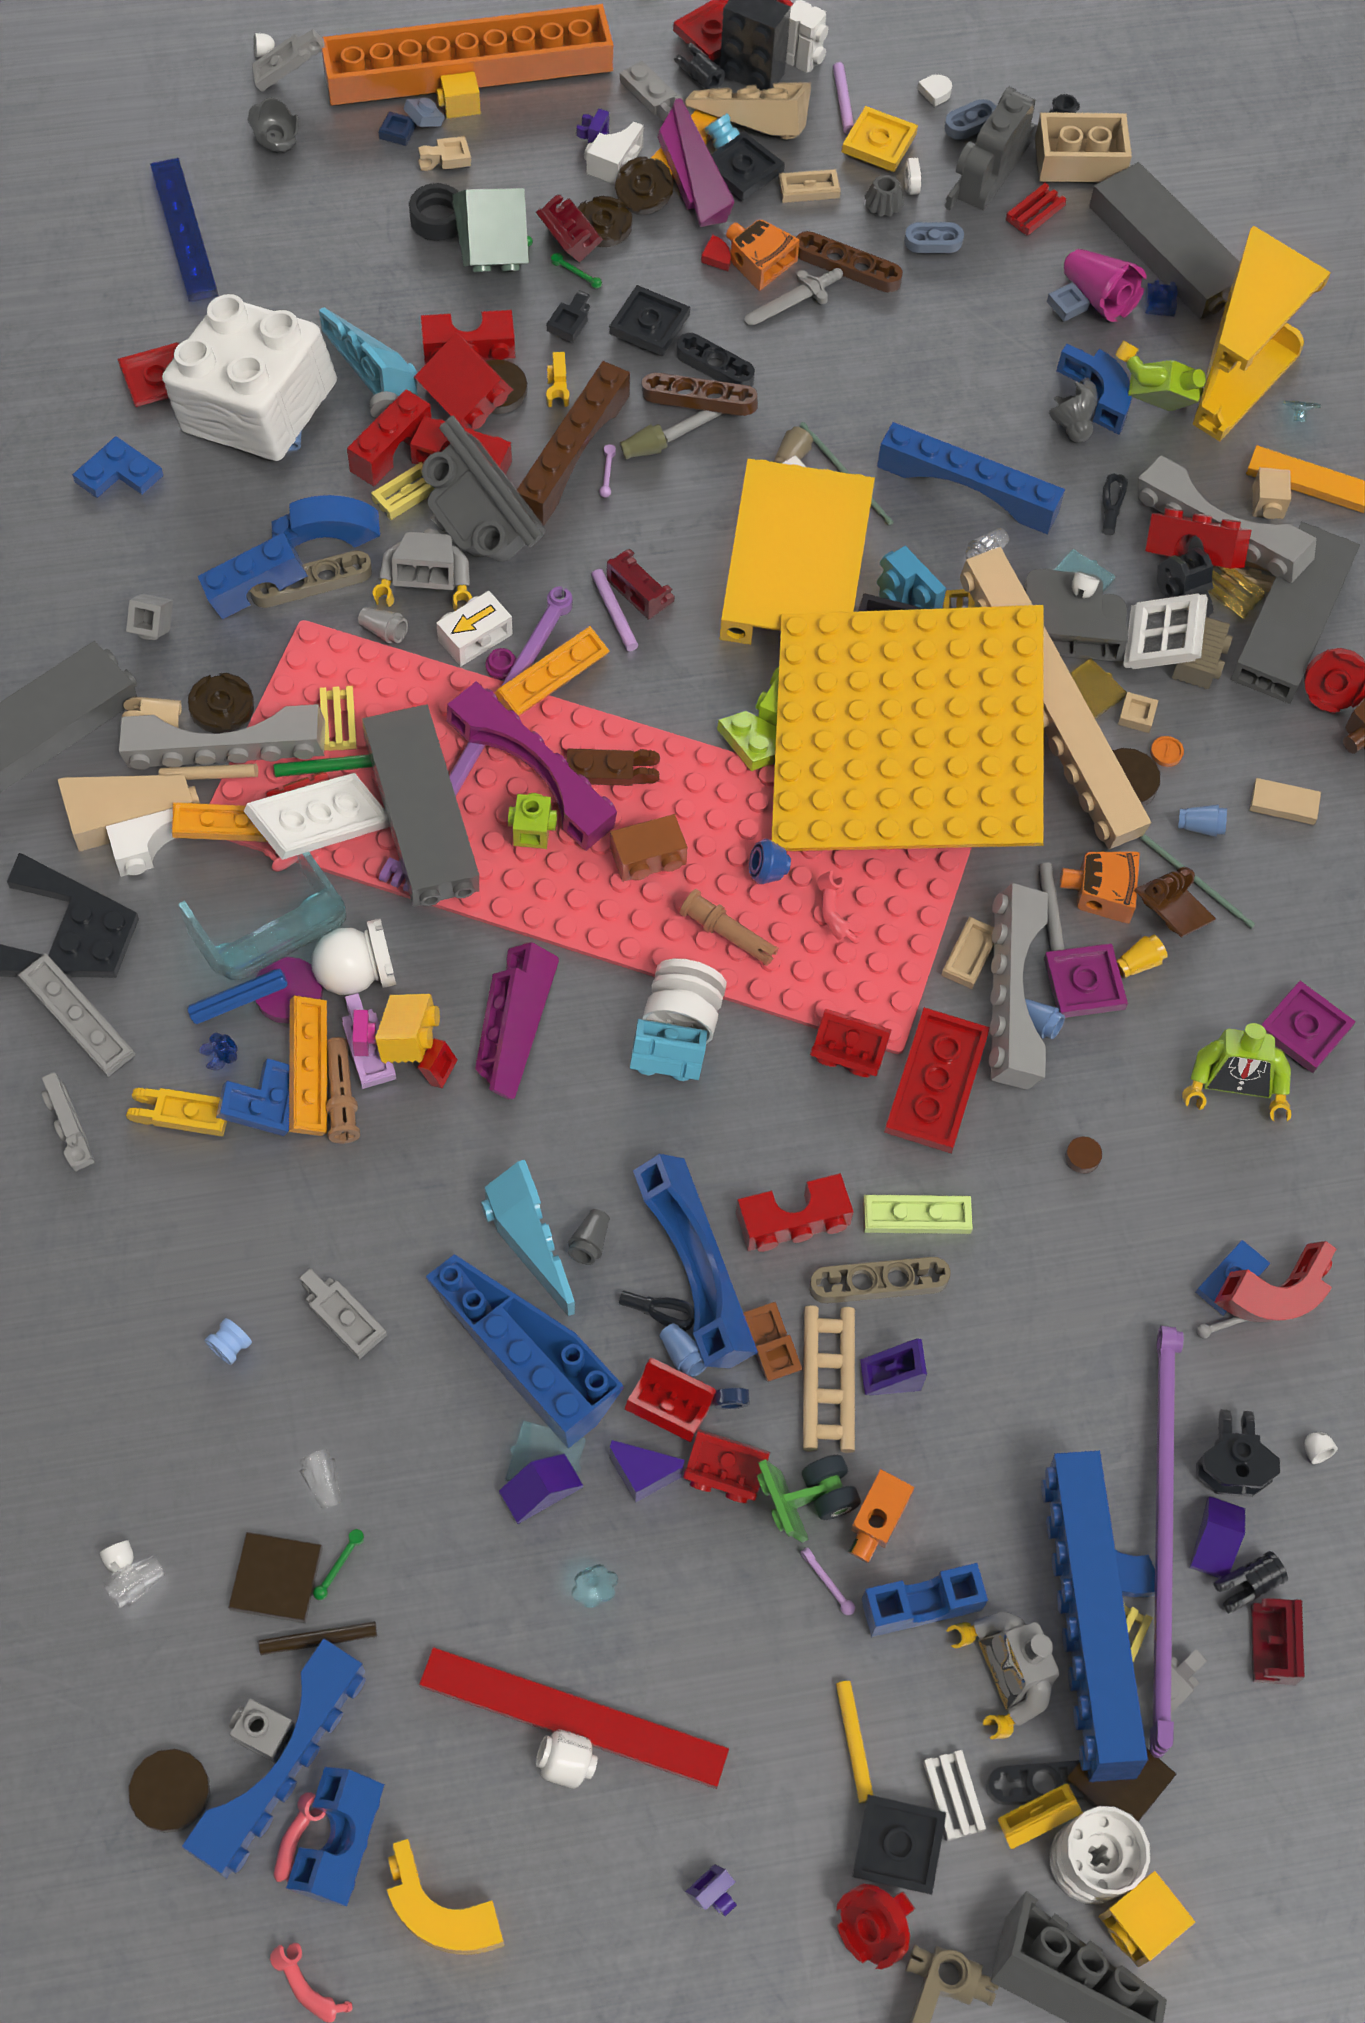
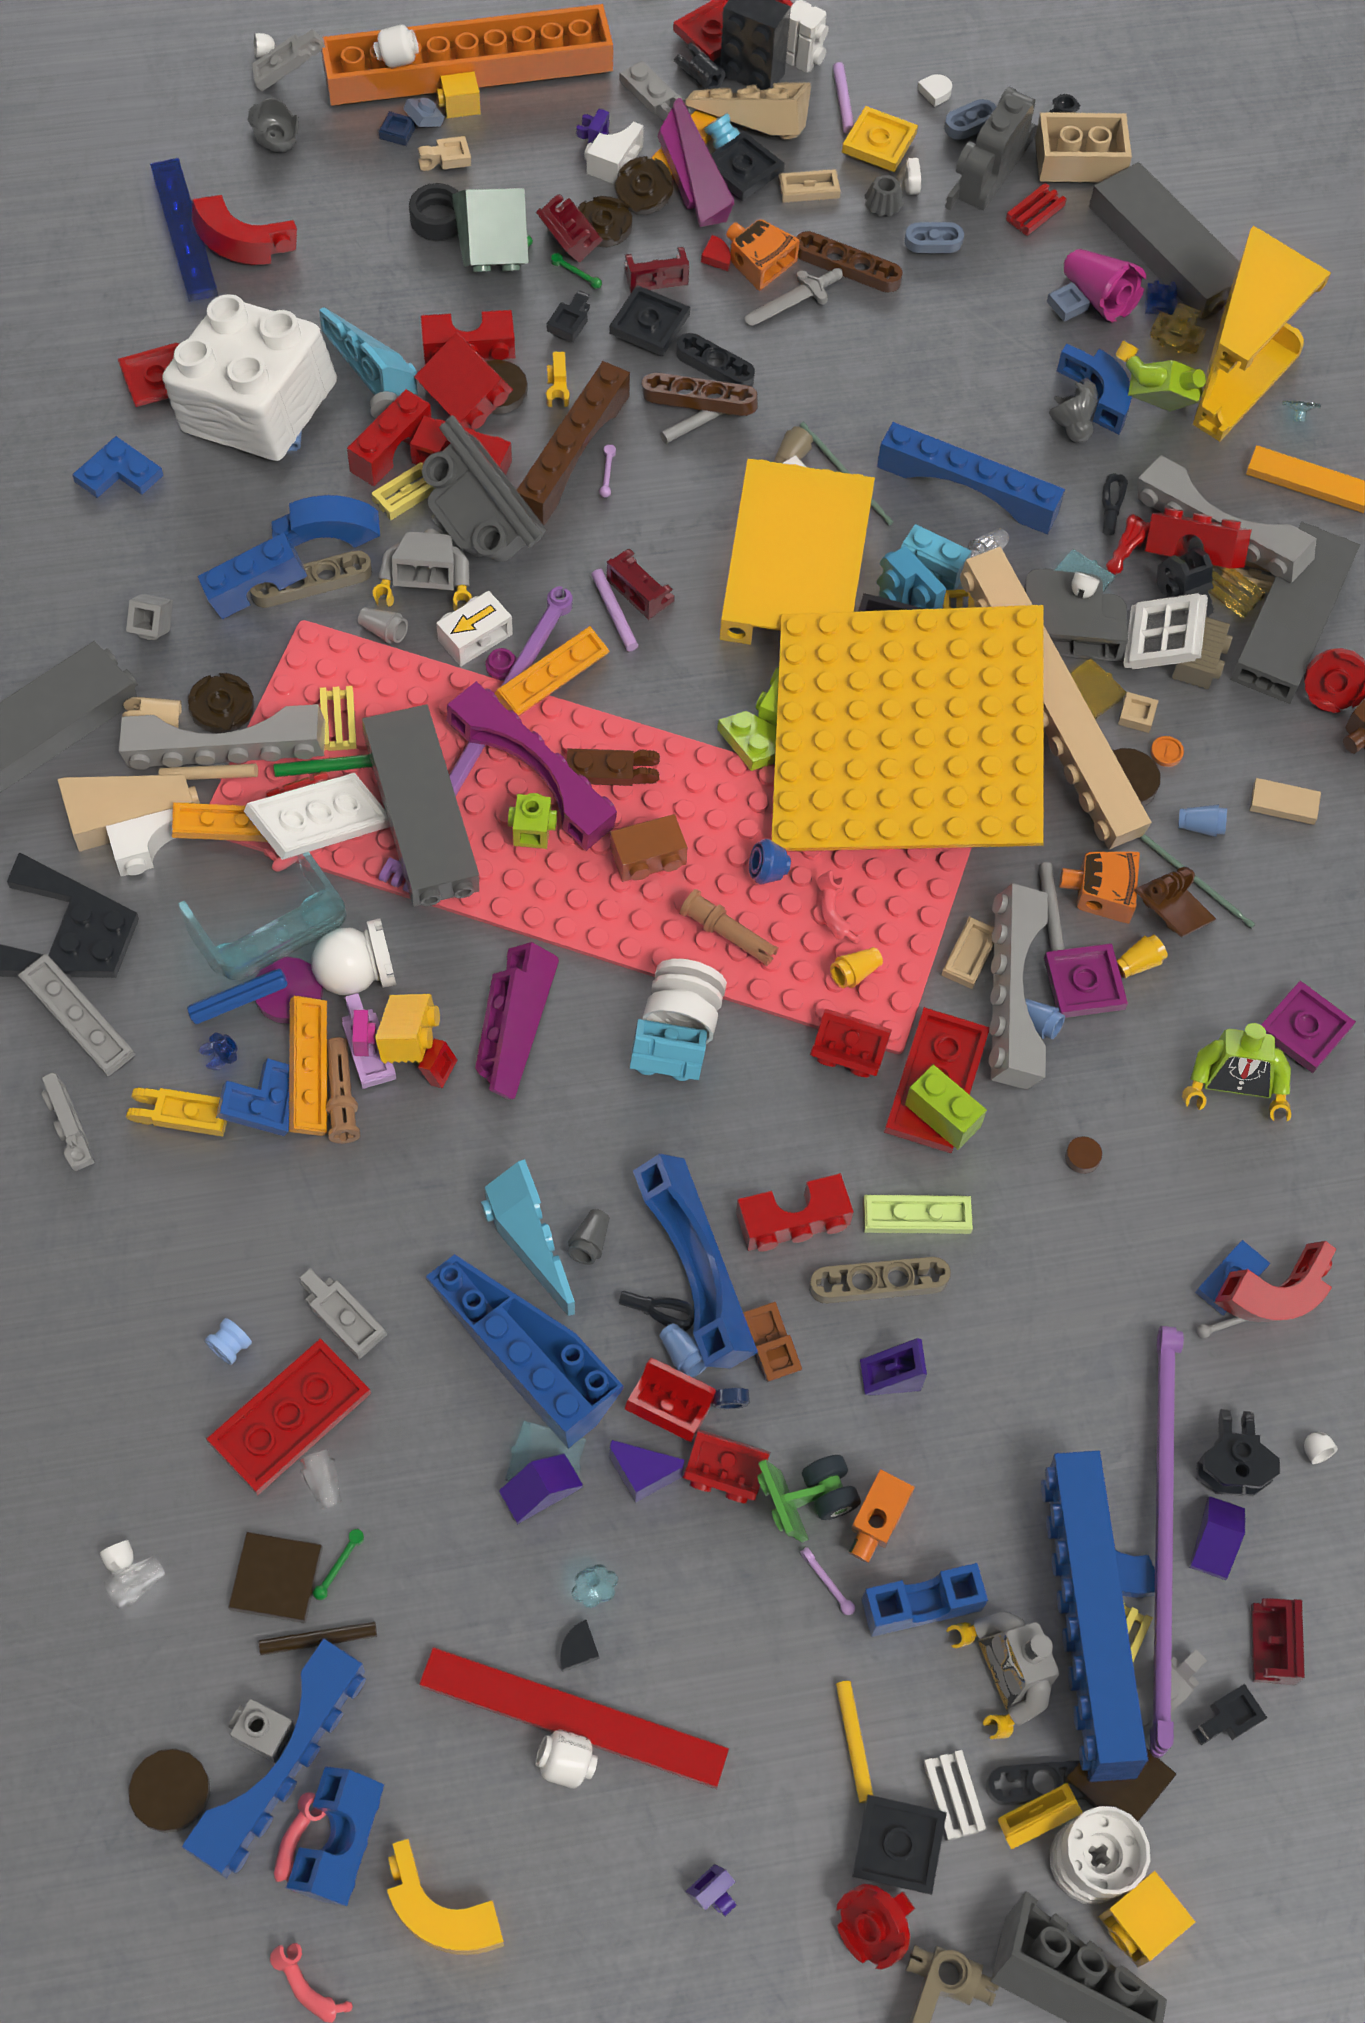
(237, 239): none -> red arch
(288, 1416): none -> red plate
(396, 46): none -> white head
(578, 1647): none -> black tile
(645, 442): olive cone -> none
(658, 273): none -> dark red hinge
(813, 1395): tan bar -> none
(854, 967): none -> yellow cone
(938, 554): none -> medium azure brick
(945, 1107): none -> lime brick
(1134, 536): none -> red piece
(1178, 323): none -> clear yellow piece
(1234, 1713): none -> black plate
(1255, 1578): black hinge -> none
(1271, 493): tan brick -> none

